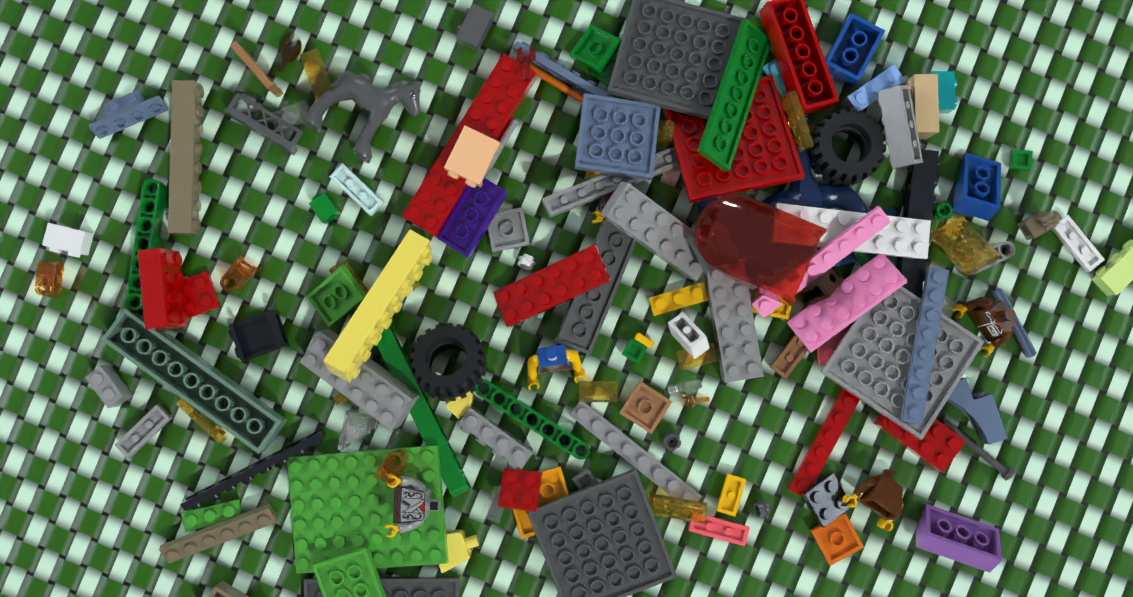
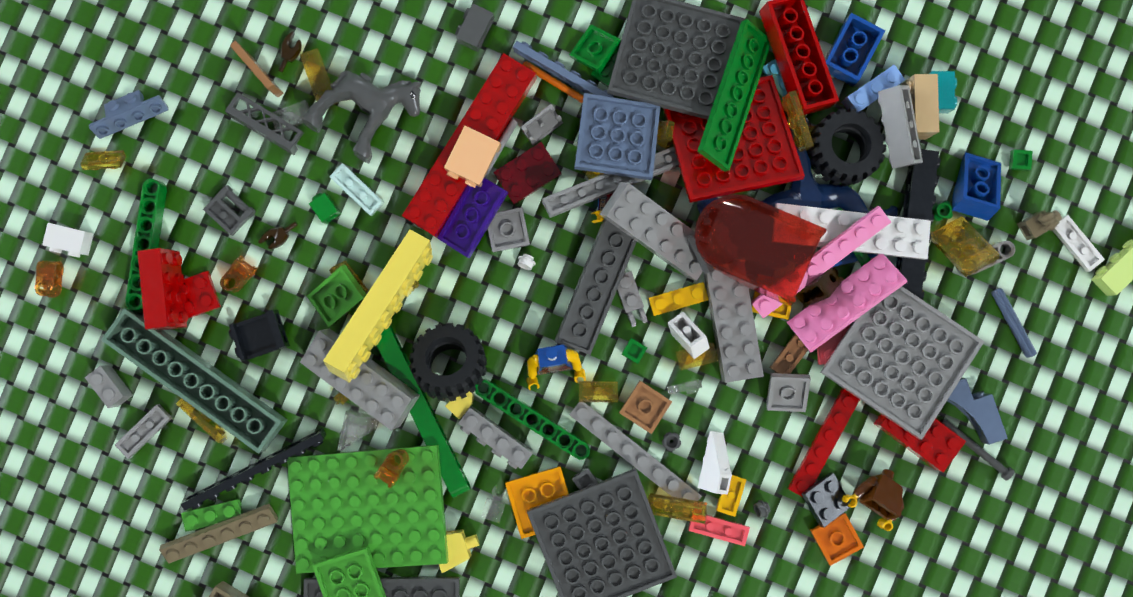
(103, 160): none -> clear yellow plate
(185, 157): dark tan brick -> none
(224, 215): none -> dark grey plate
(280, 235): none -> dark brown hand
(411, 504): torso -> none
(520, 490): red plate -> none
(526, 60): clear red bar -> none
(527, 173): none -> dark red plate
(541, 125): none -> light grey hinge
(552, 286): red plate -> none
(631, 298): none -> light grey hinge
(644, 340): yellow tile -> none
(692, 401): clear orange hand -> none
(716, 468): none -> white slope
(788, 392): none -> light grey plate
(924, 345): sand blue plate -> none
(958, 538): medium lavender slope -> none
(991, 318): reddish brown torso -> none

